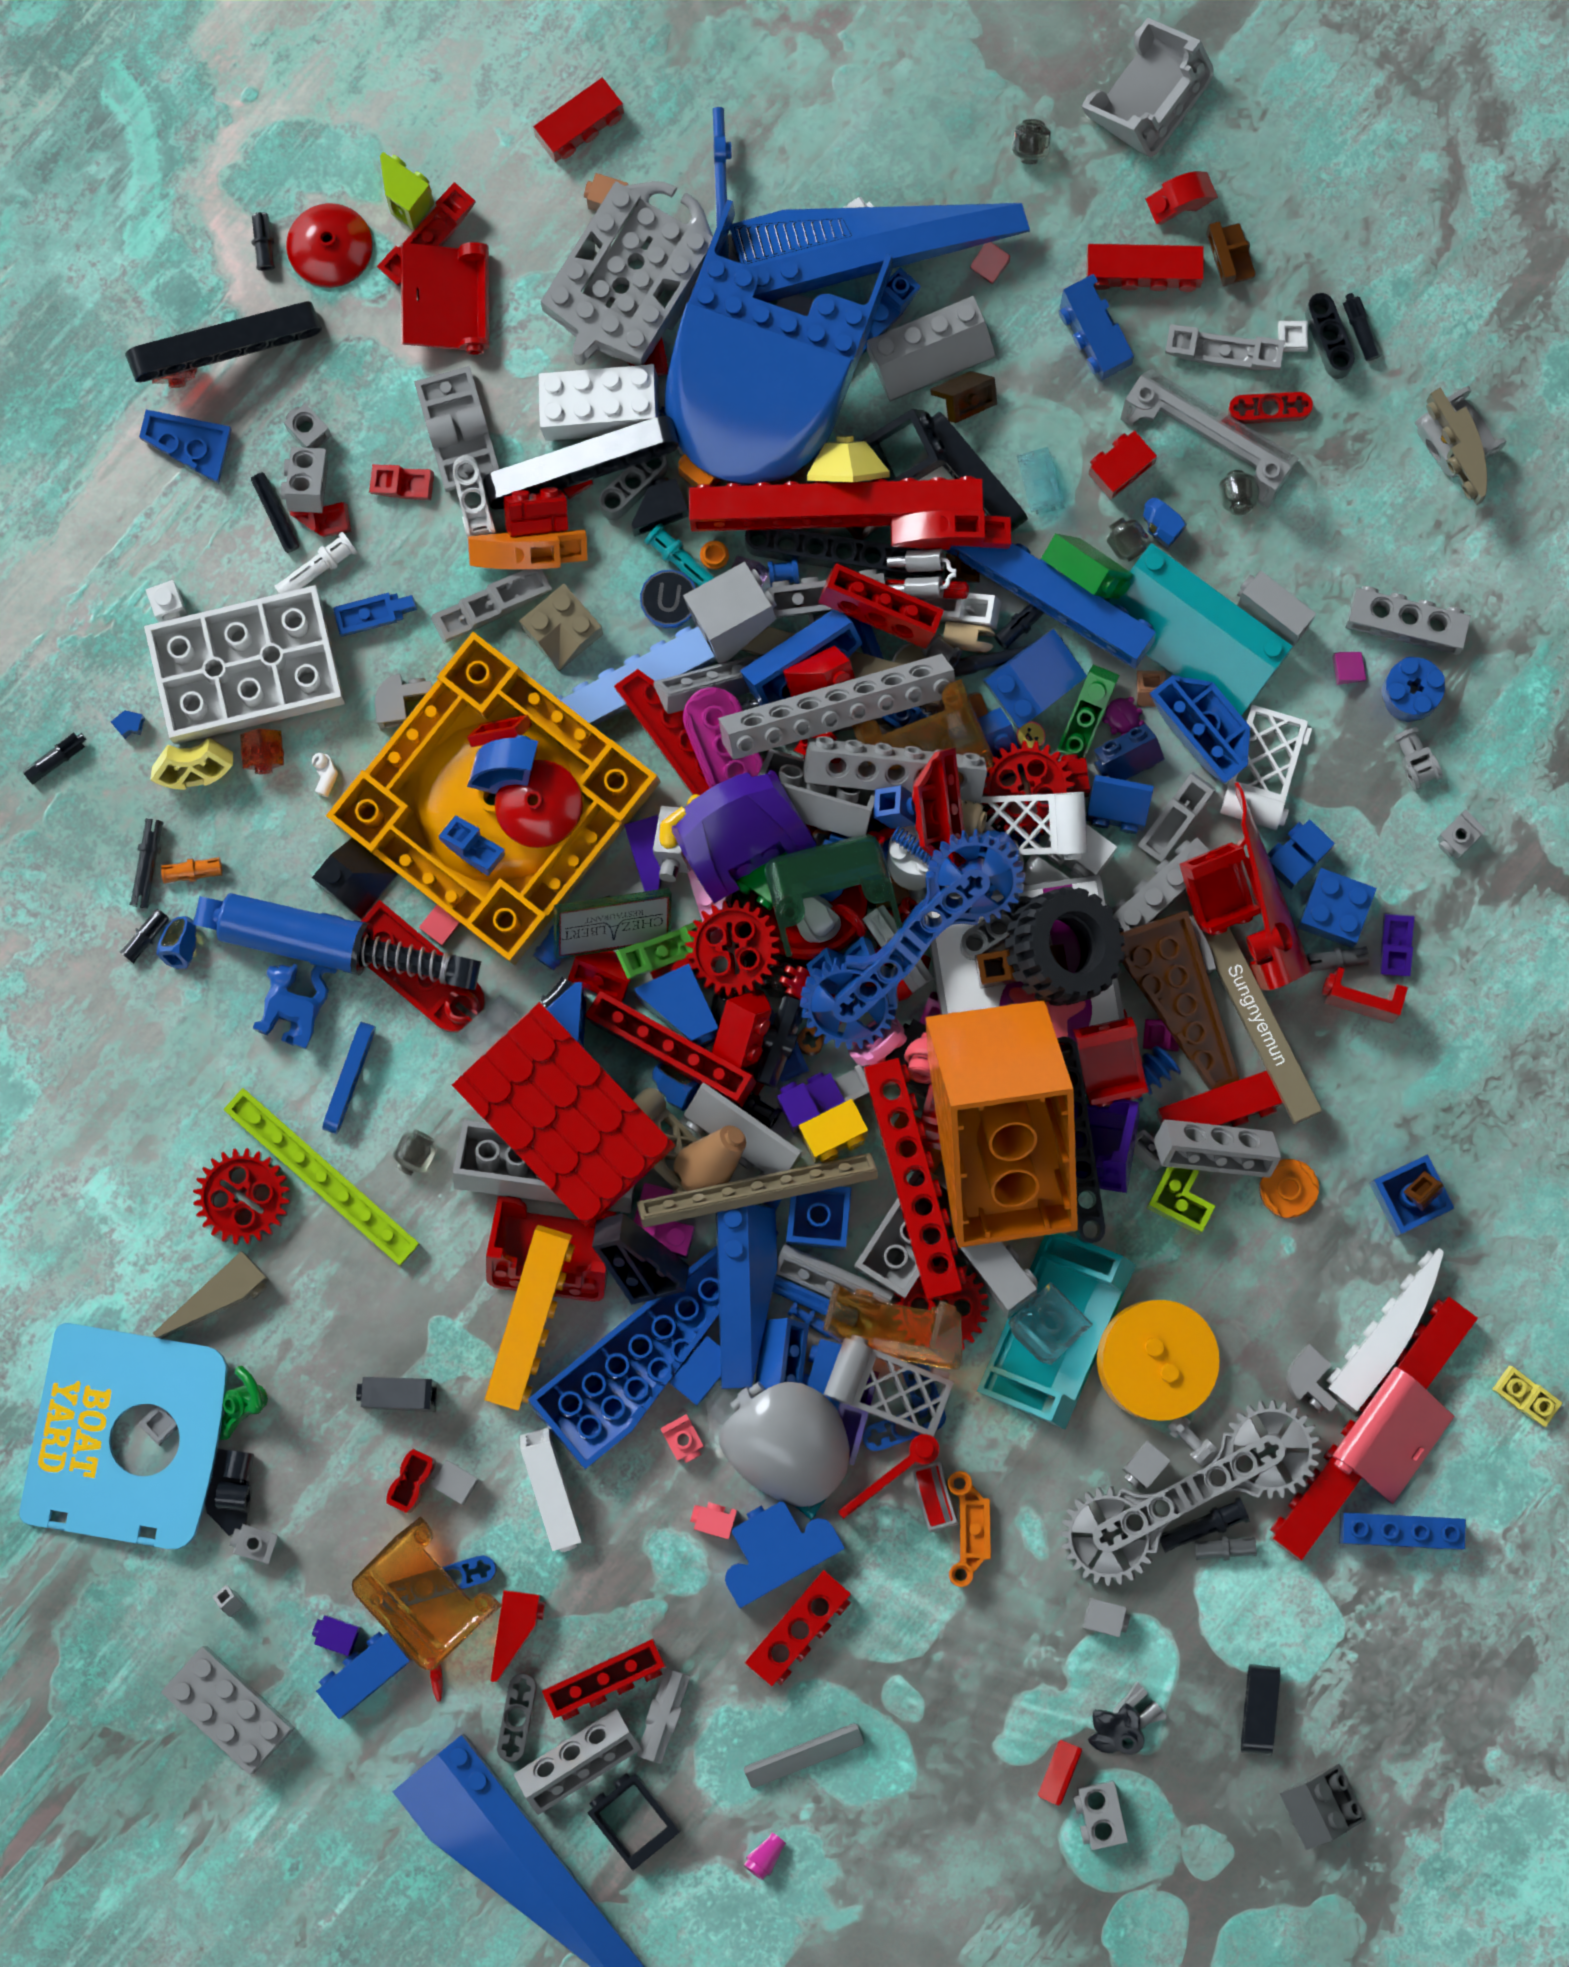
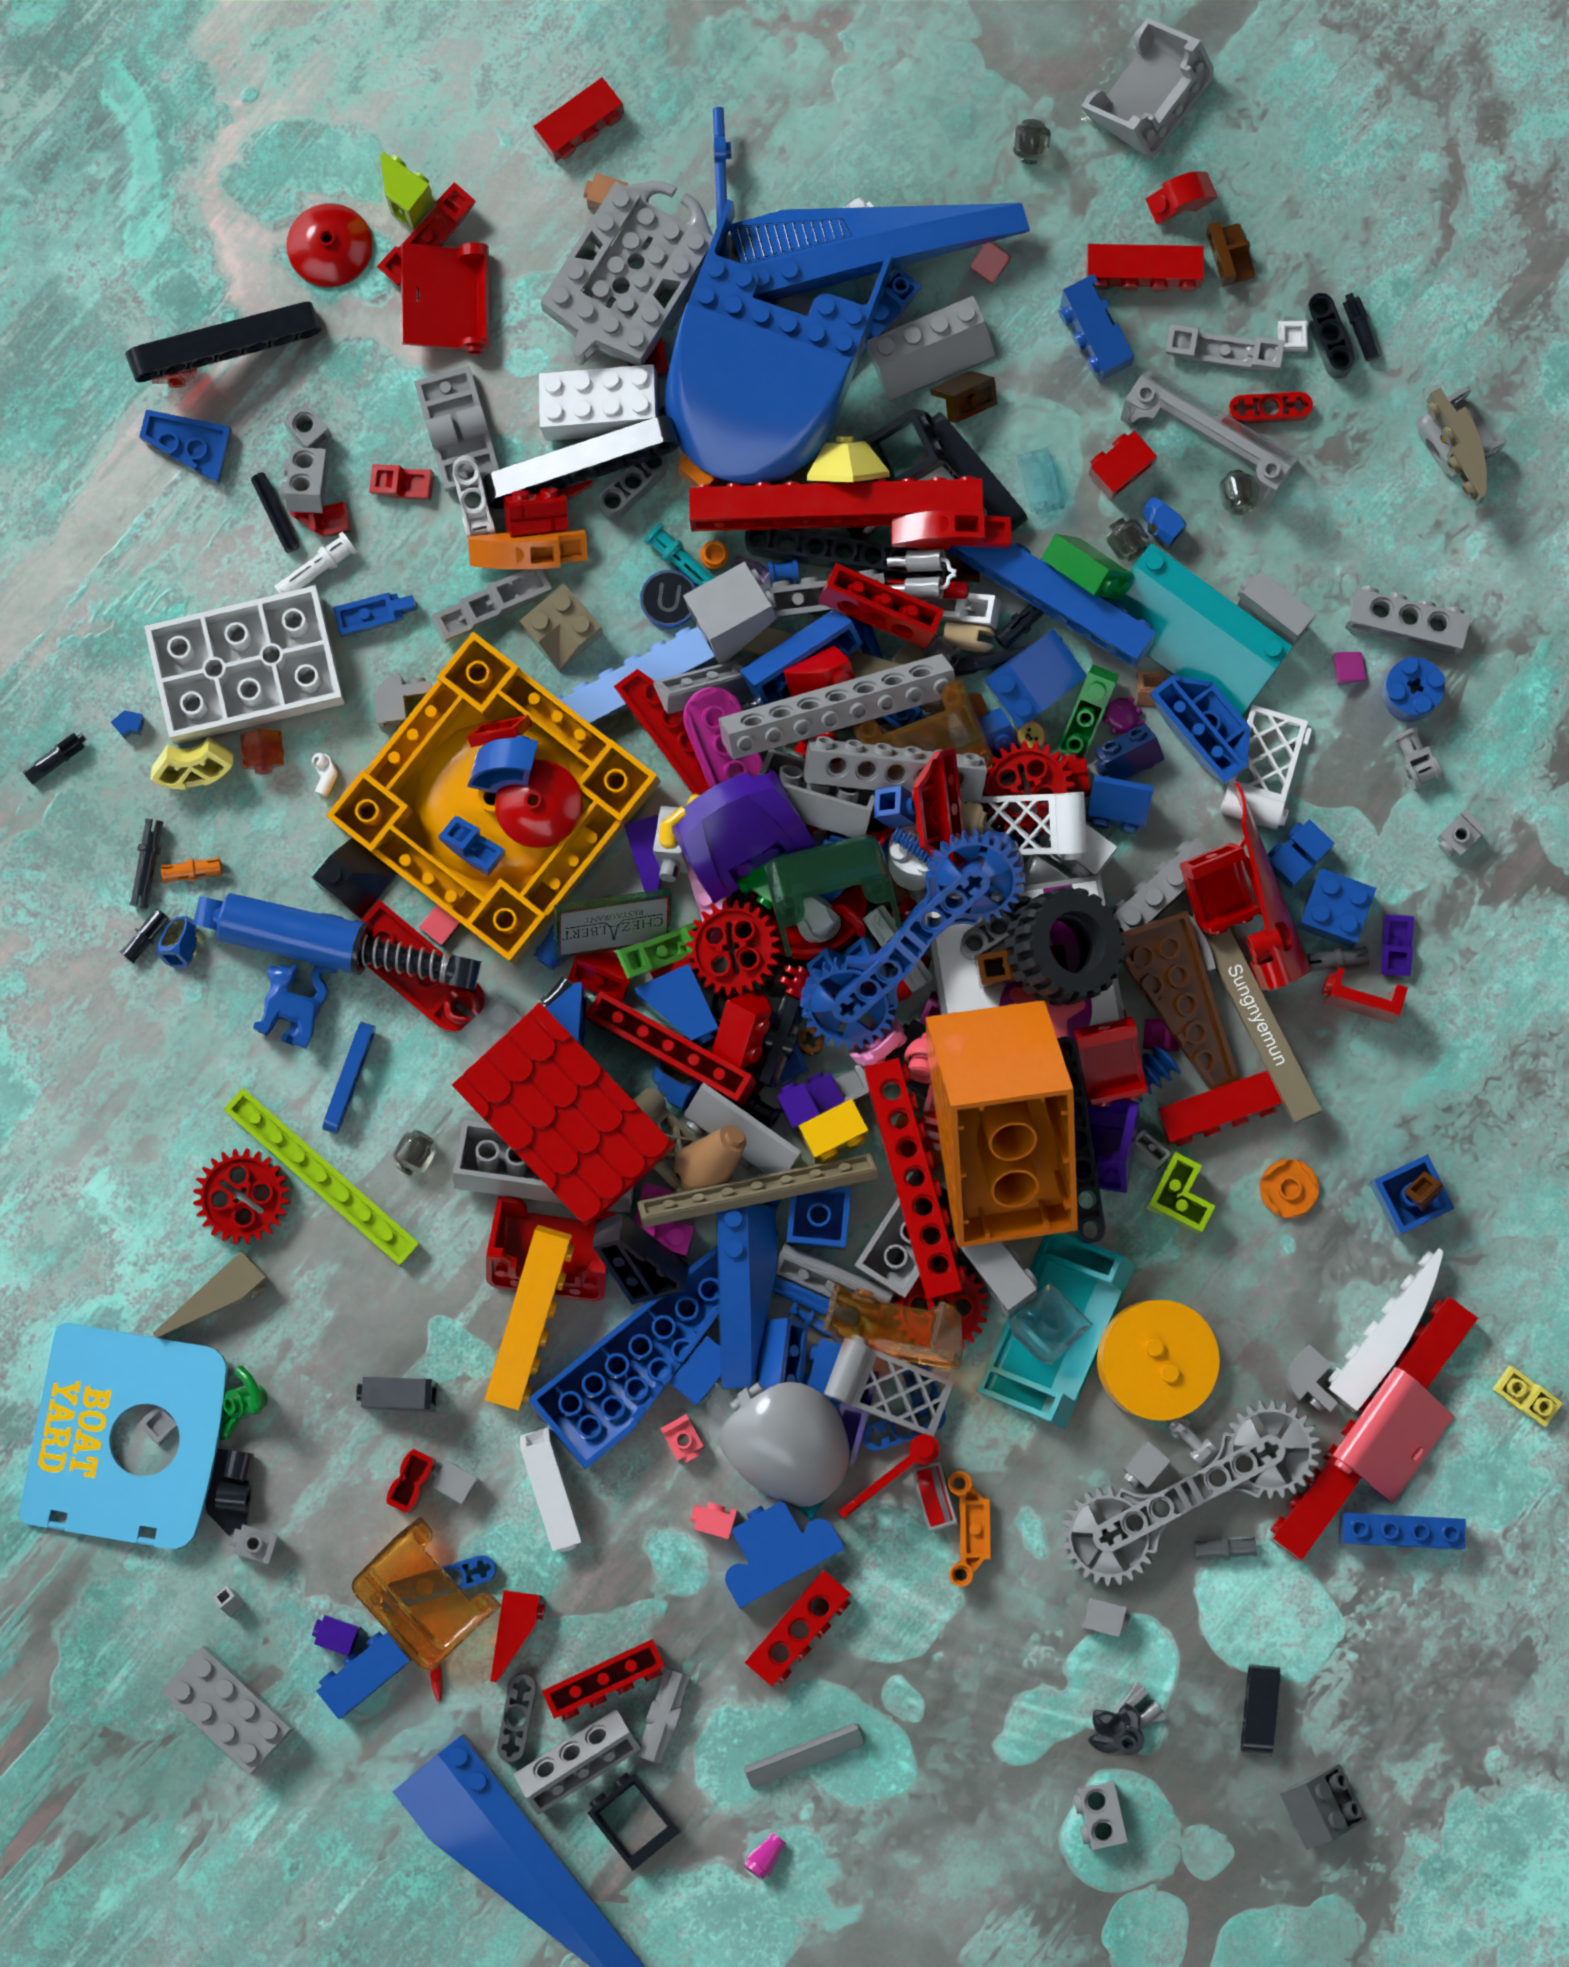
(166, 601): white brick -> none
(262, 241): black axle -> none
(660, 504): black slope -> none
(1060, 1772): red slope -> none
(1177, 817): light grey slope -> none
(1217, 1148): light grey brick -> none
(1217, 1520): black pin -> none

